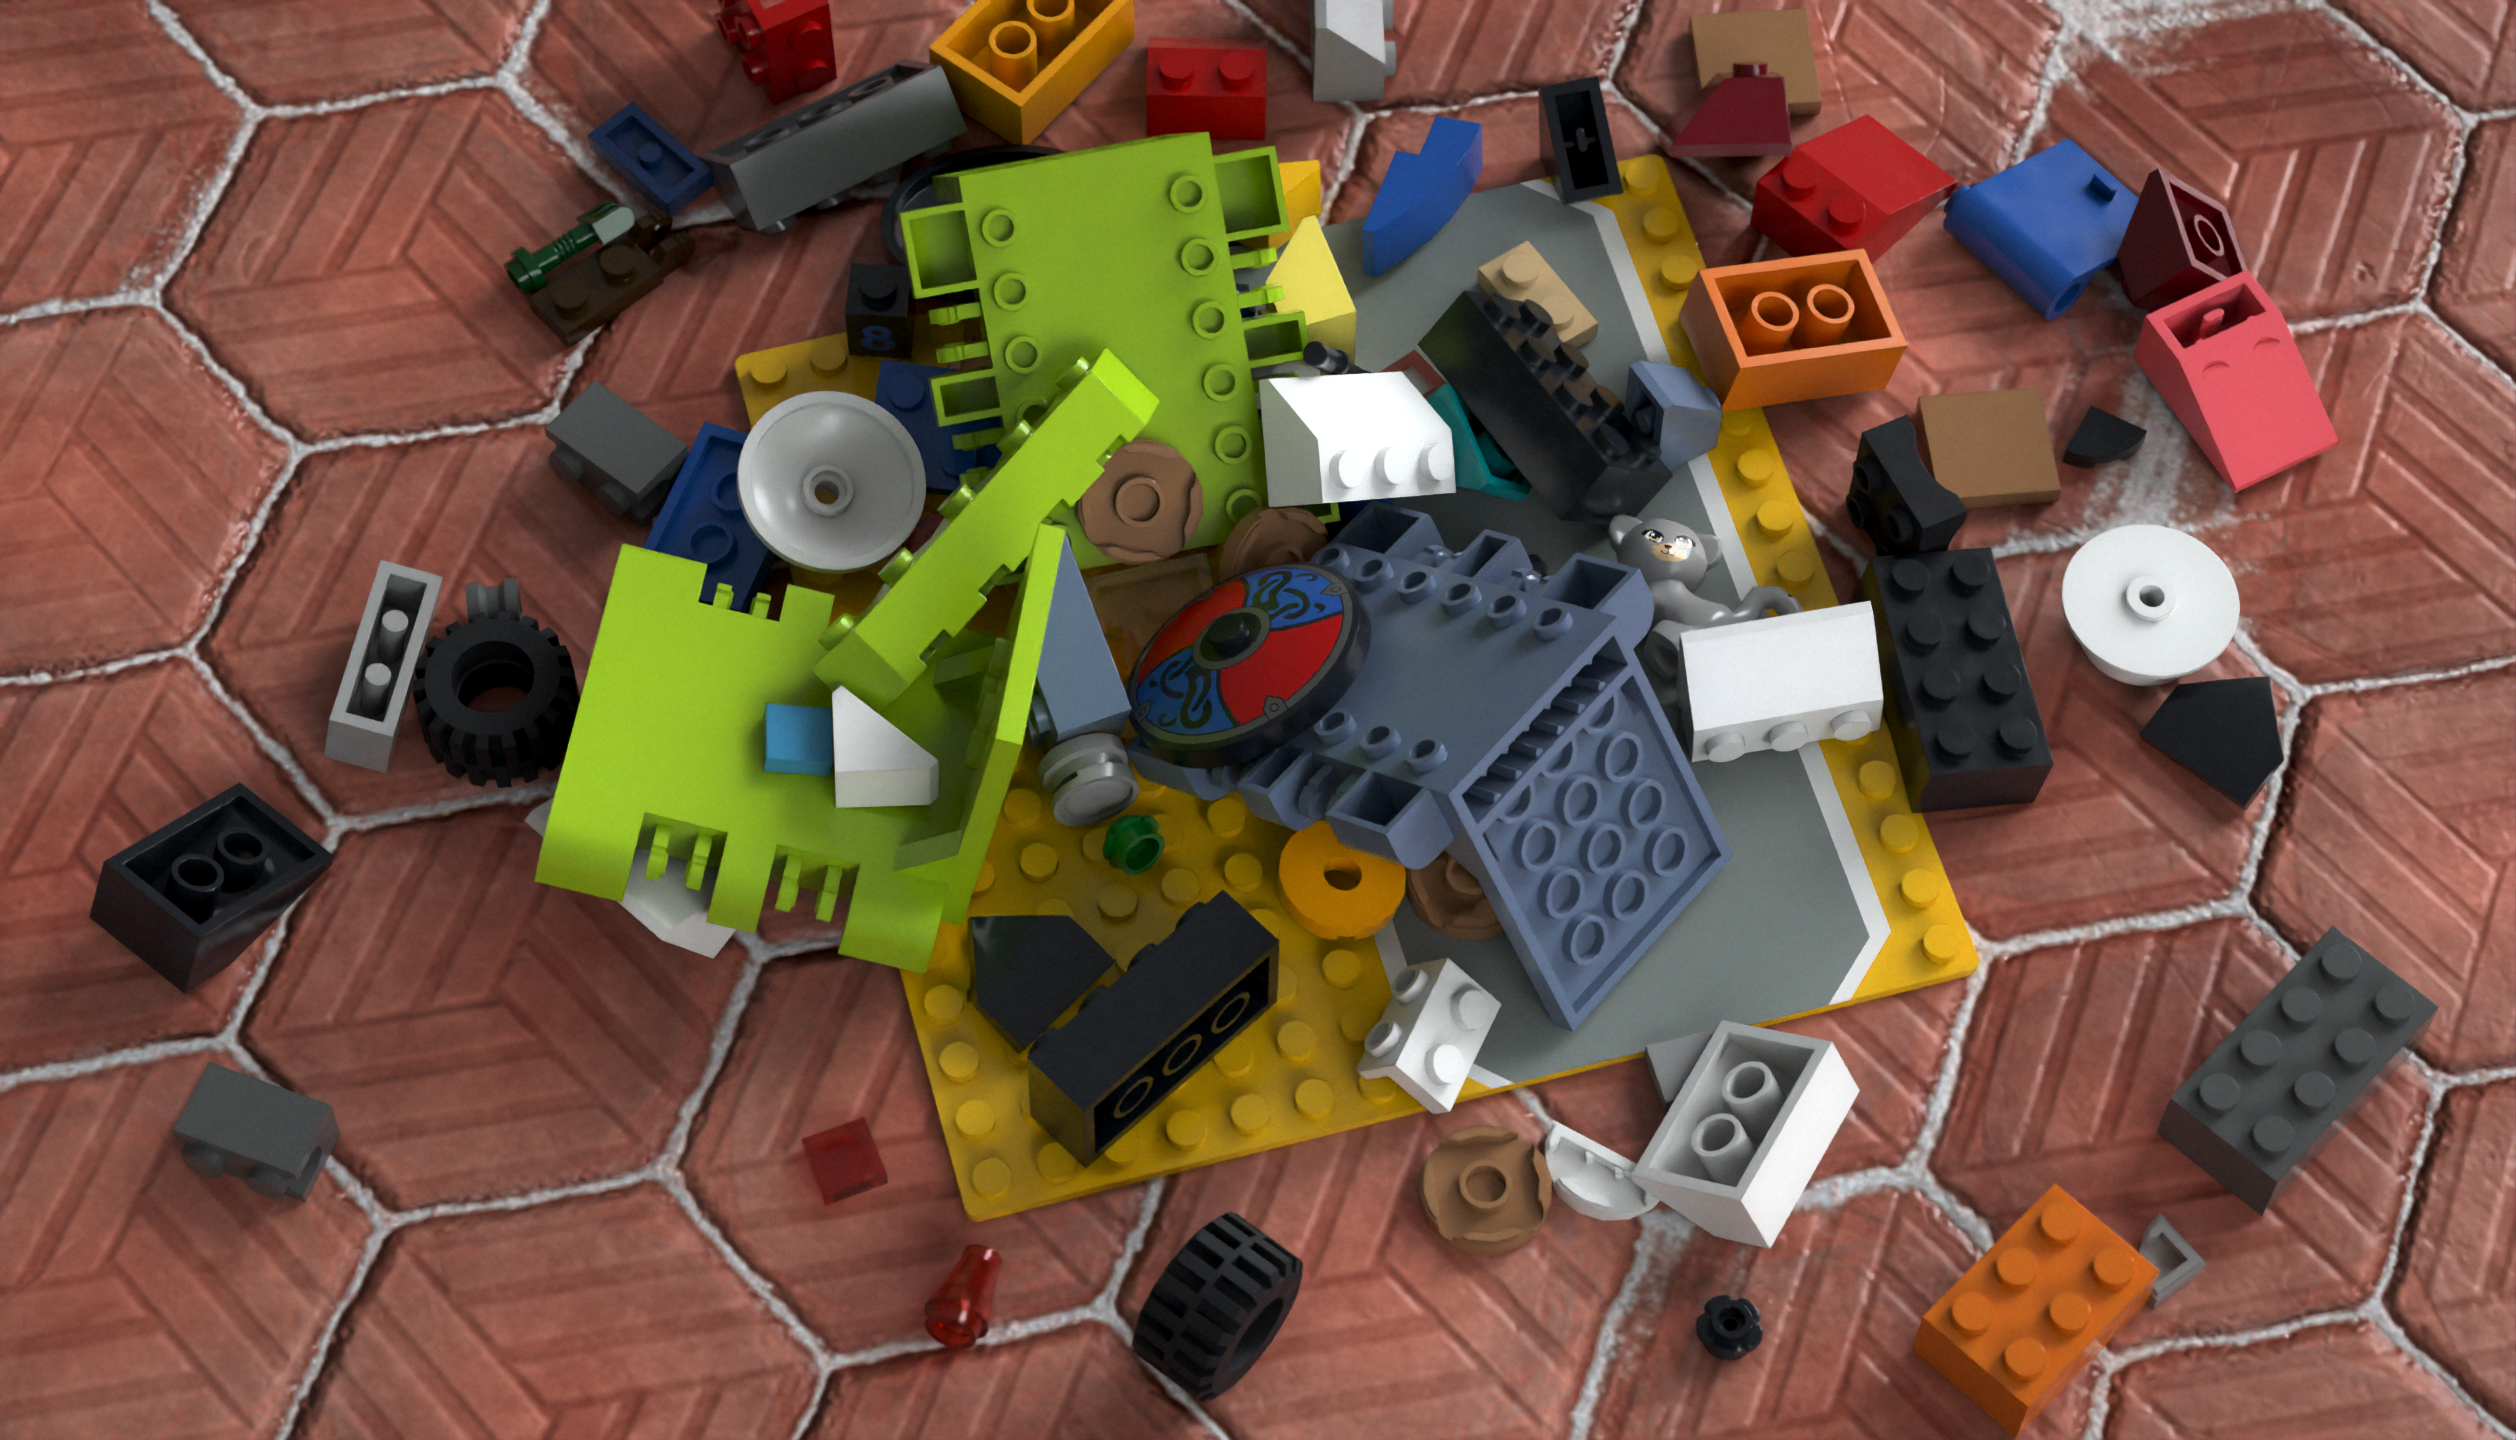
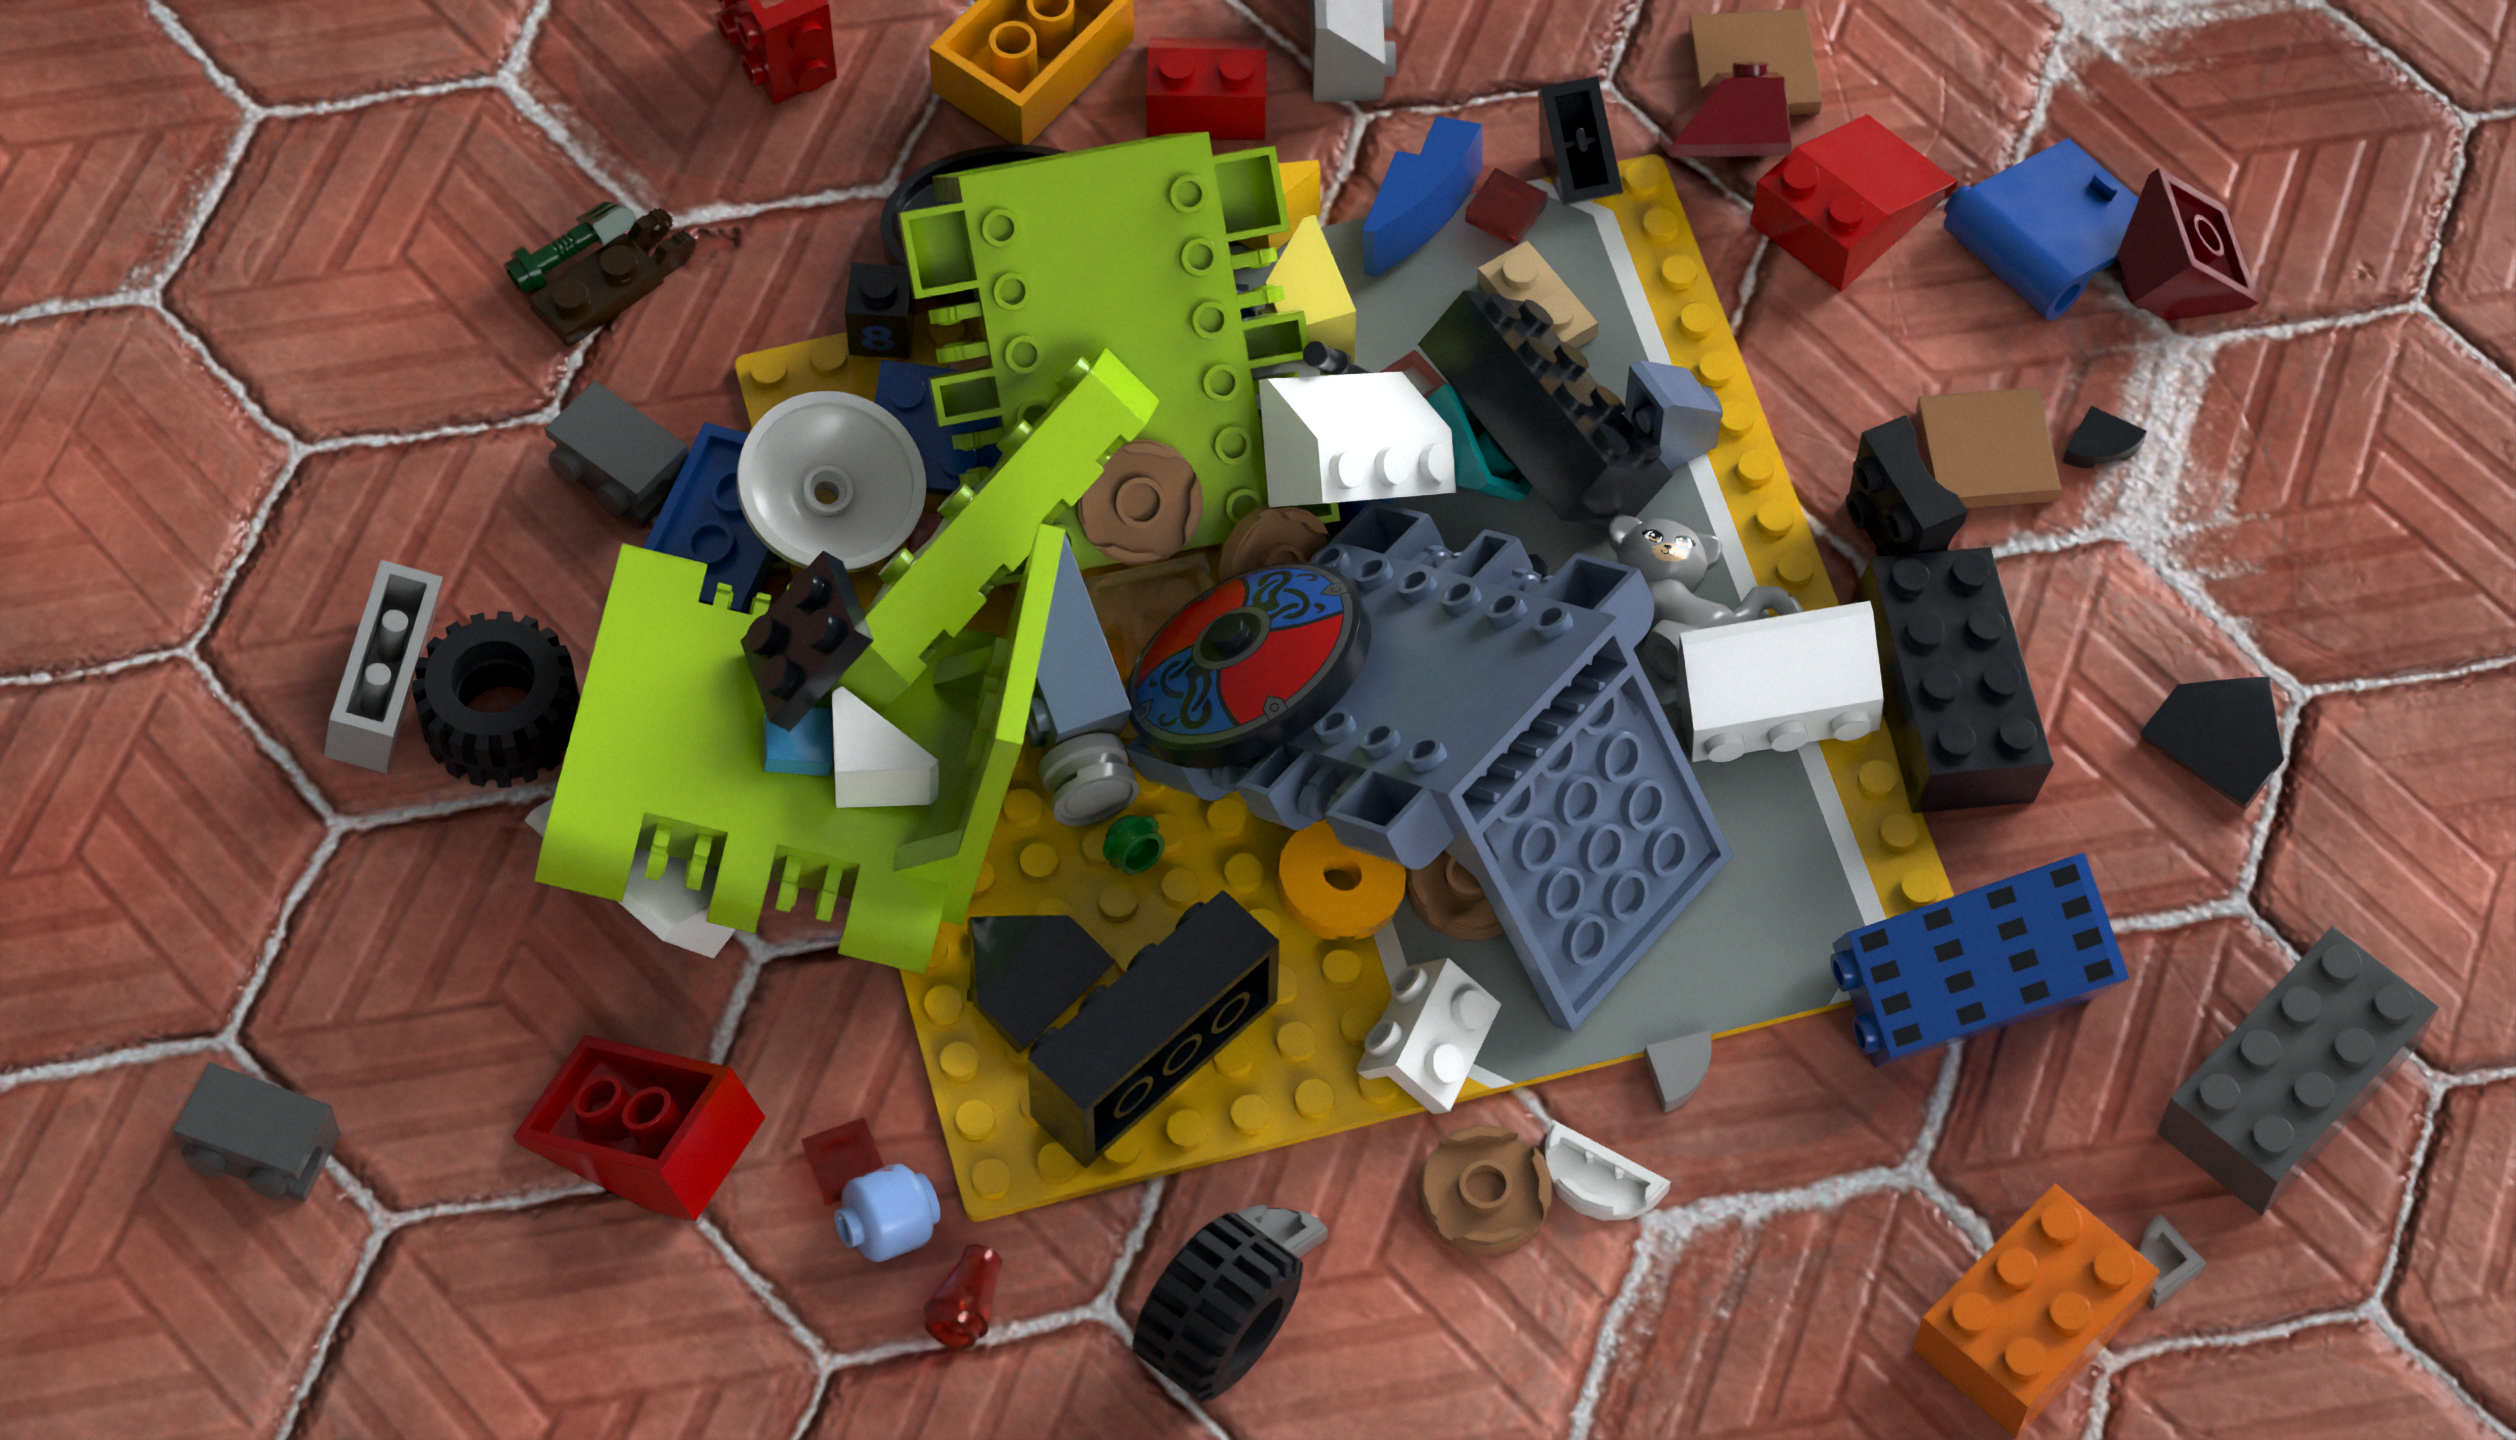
(206, 885): black slope -> none
(491, 599): dark grey wheel -> none
(643, 1124): none -> red slope
(651, 159): dark blue plate -> none
(806, 640): none -> black plate
(835, 145): dark grey slope -> none
(887, 1212): none -> light blue head
(1290, 1229): none -> light grey tile
(1506, 207): none -> clear red tile
(1725, 1343): black plate -> none
(1747, 1131): white slope -> none
(1792, 329): orange brick -> none
(1978, 961): none -> blue slope
(2149, 603): white piece -> none
(2235, 380): coral slope -> none

